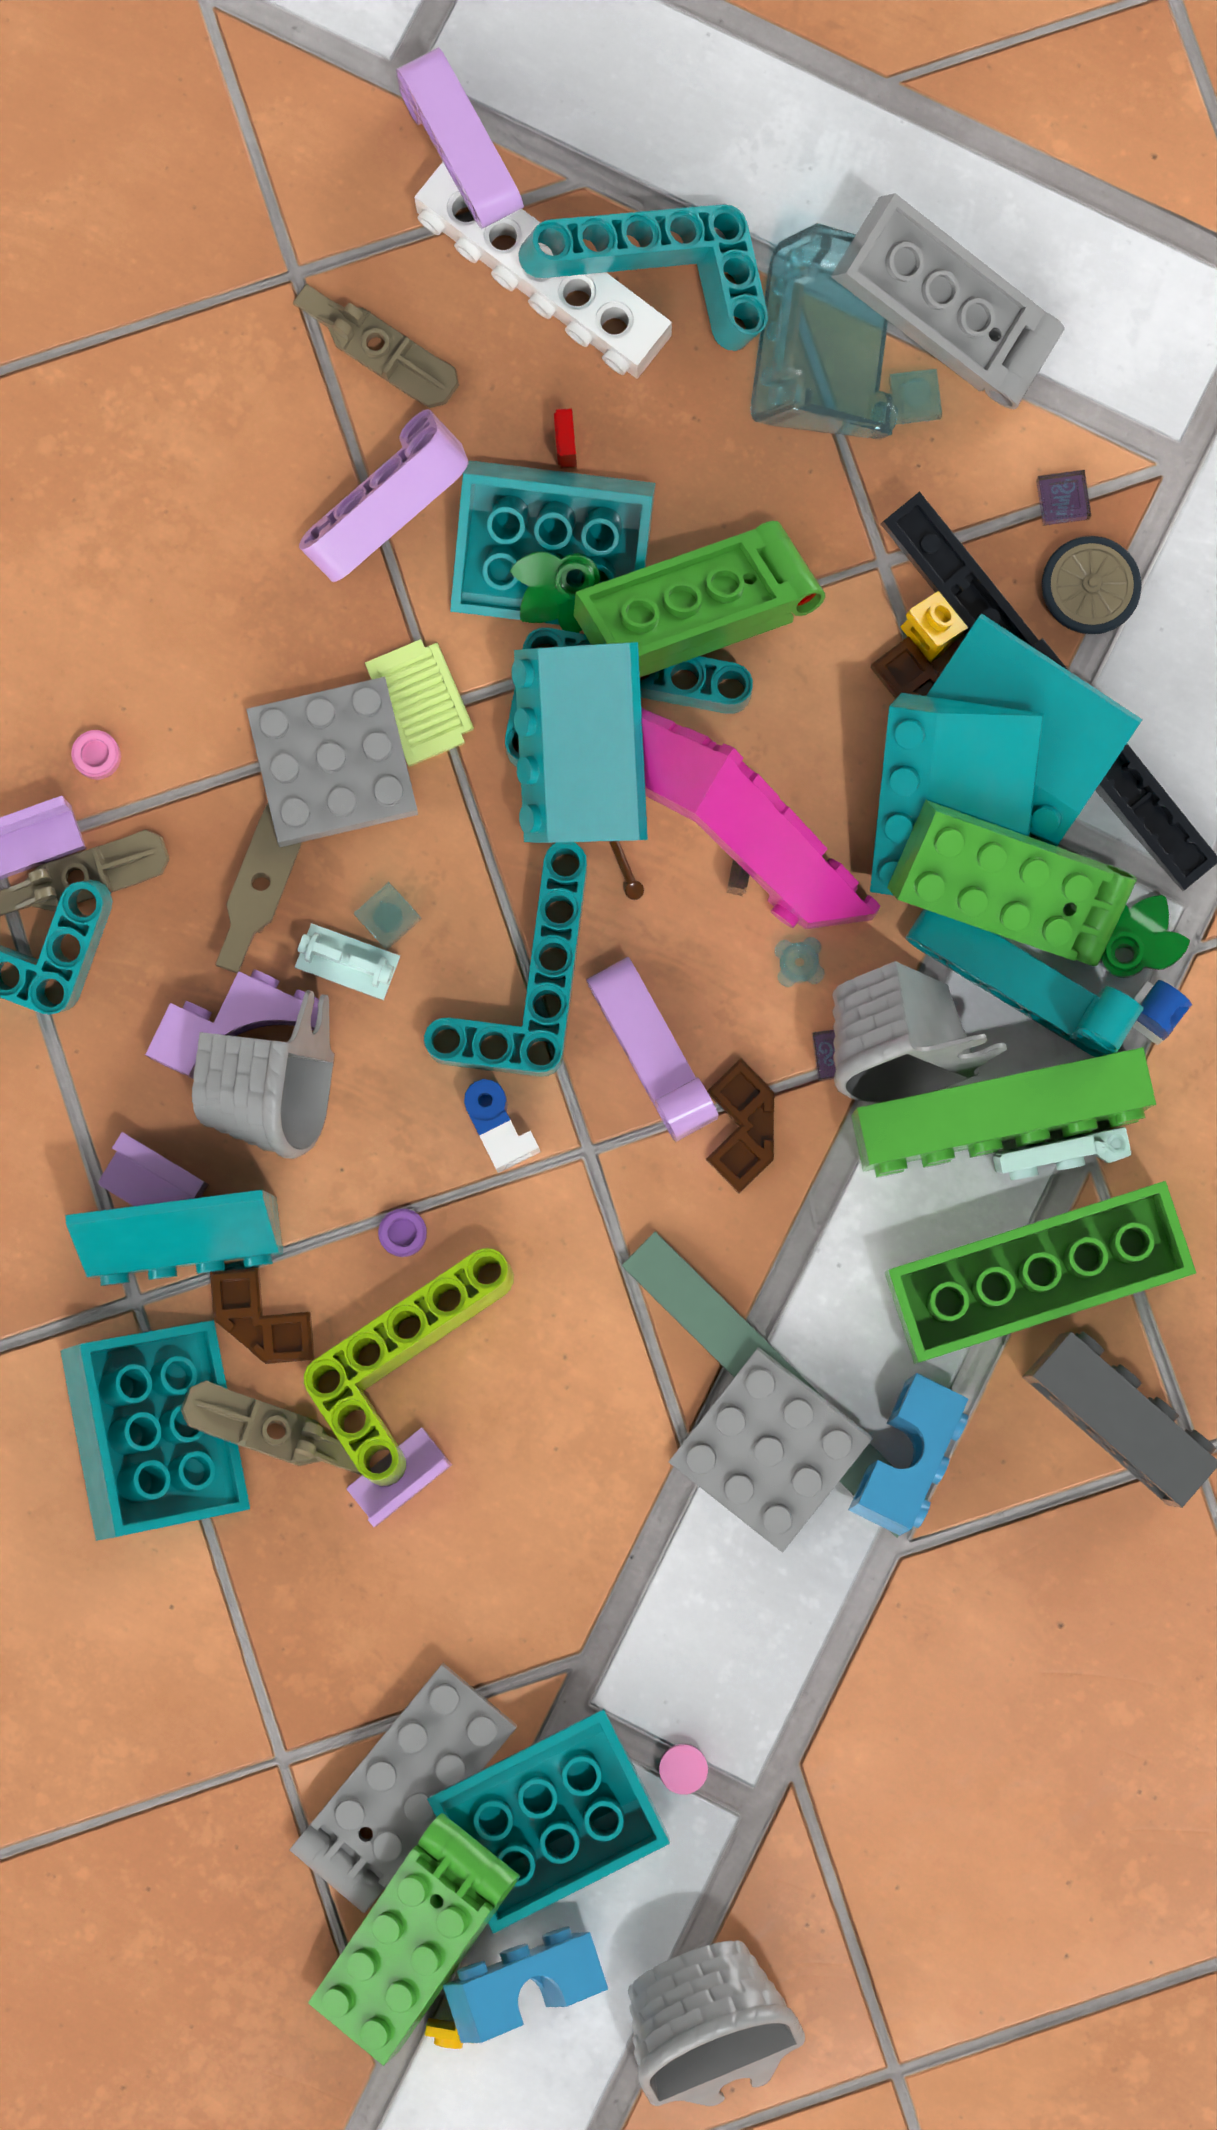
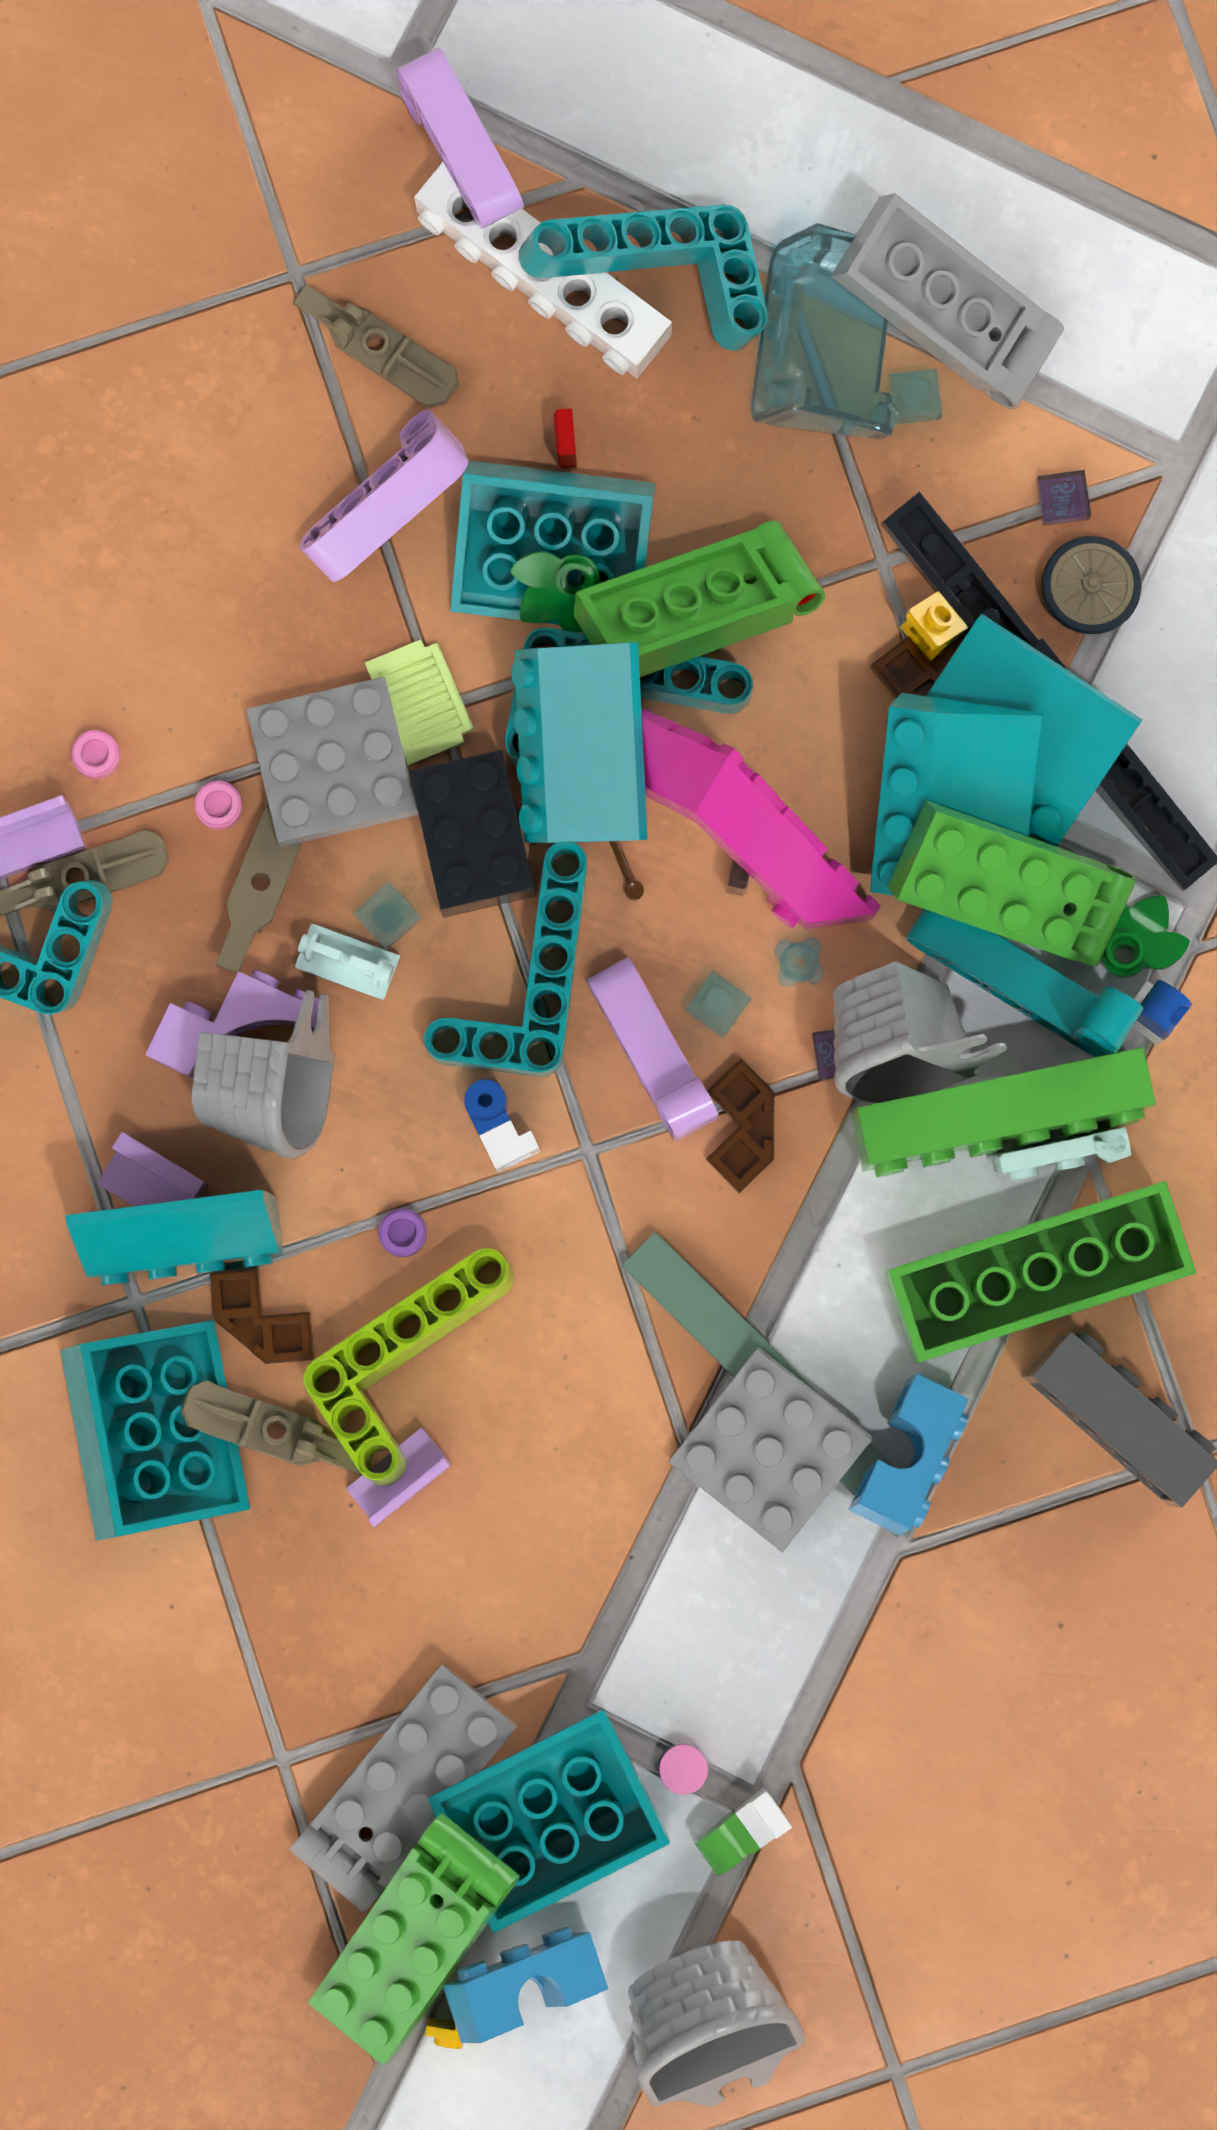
(218, 805): none -> bright pink tile
(472, 833): none -> black brick
(718, 1005): none -> clear light blue plate
(743, 1832): none -> leg

